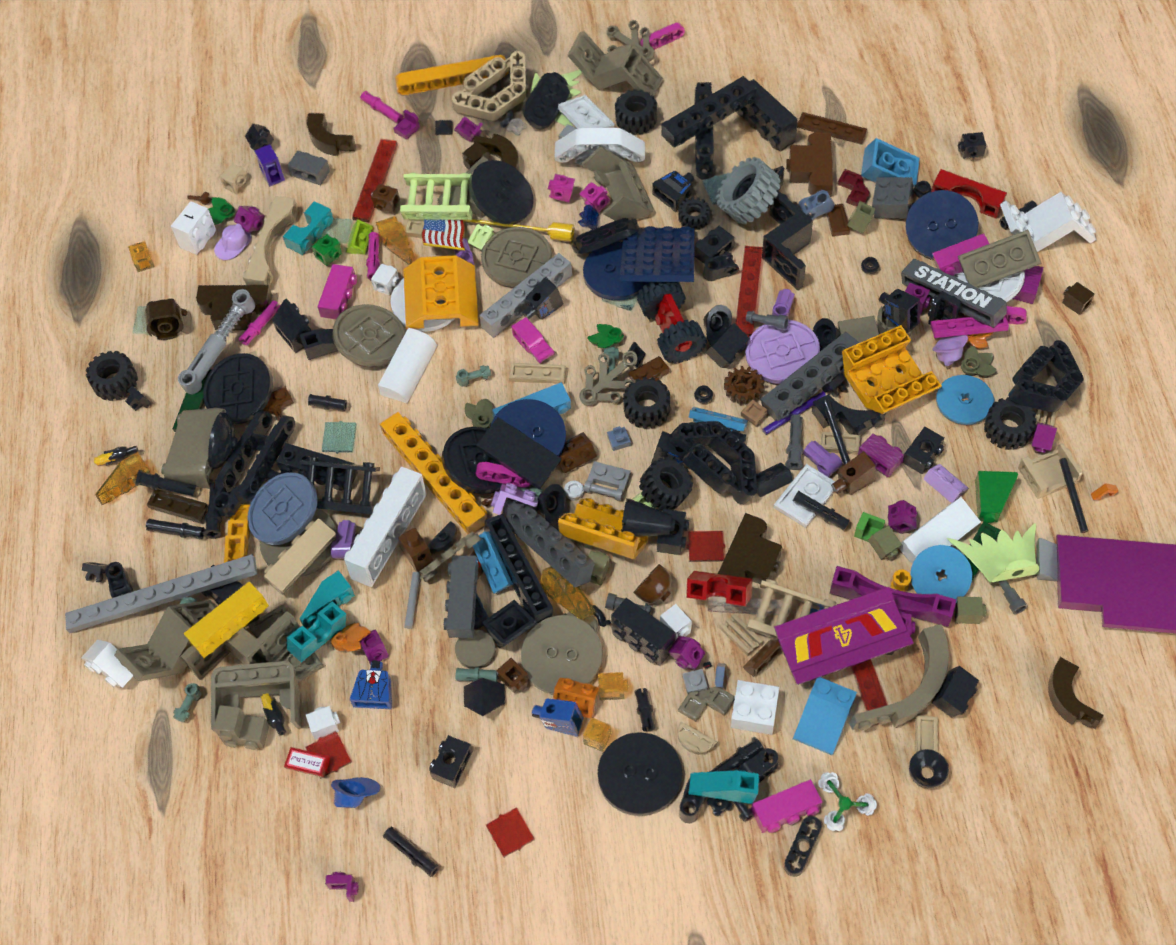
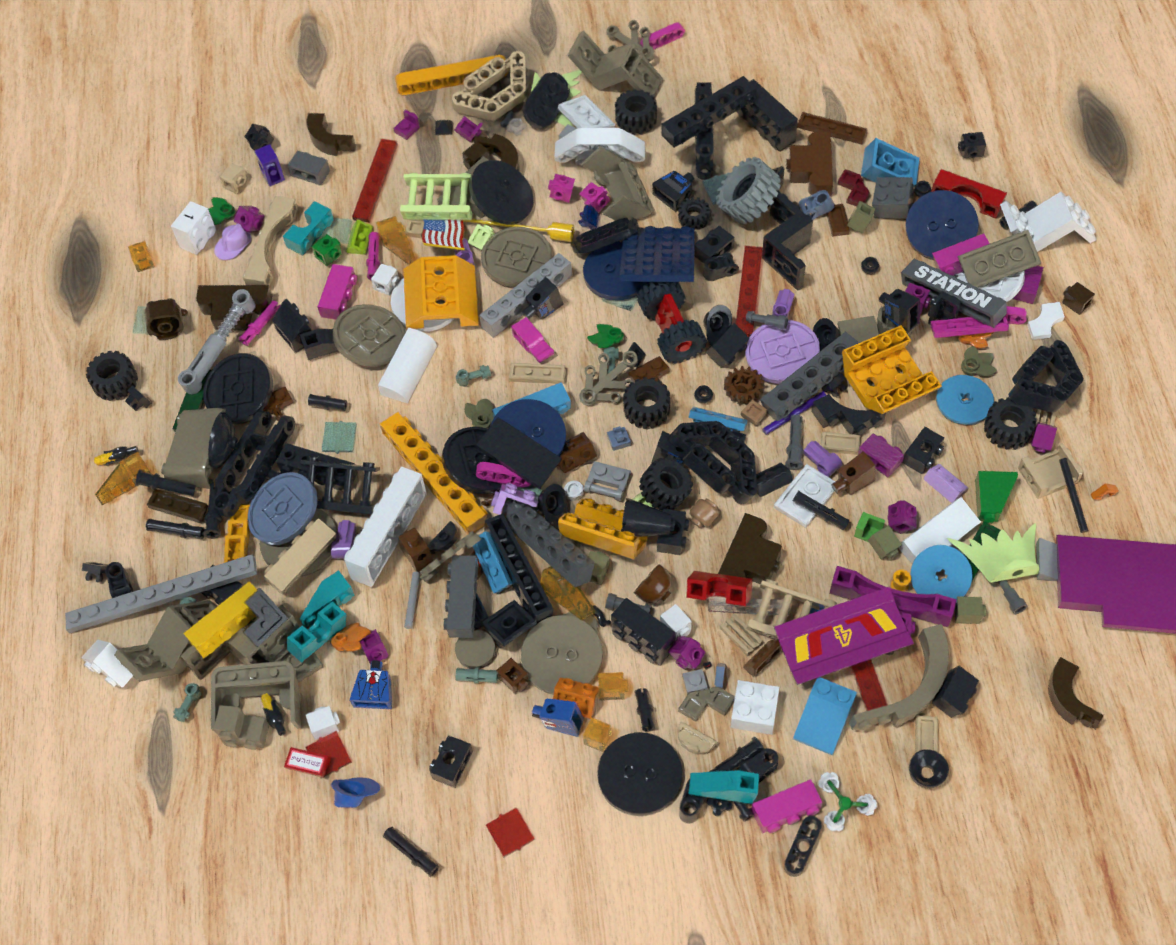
(204, 199): reddish brown hand -> none
(268, 617): none -> black plate
(340, 881): magenta bracket -> none
(377, 104): dark pink pin -> none
(385, 198): reddish brown brick -> none
(484, 696): black slope -> none
(704, 513): none -> medium nougat head
(705, 546): clear red piece -> none
(836, 432): black bar -> none
(950, 348): lavender piece -> none
(1050, 315): none -> white tile

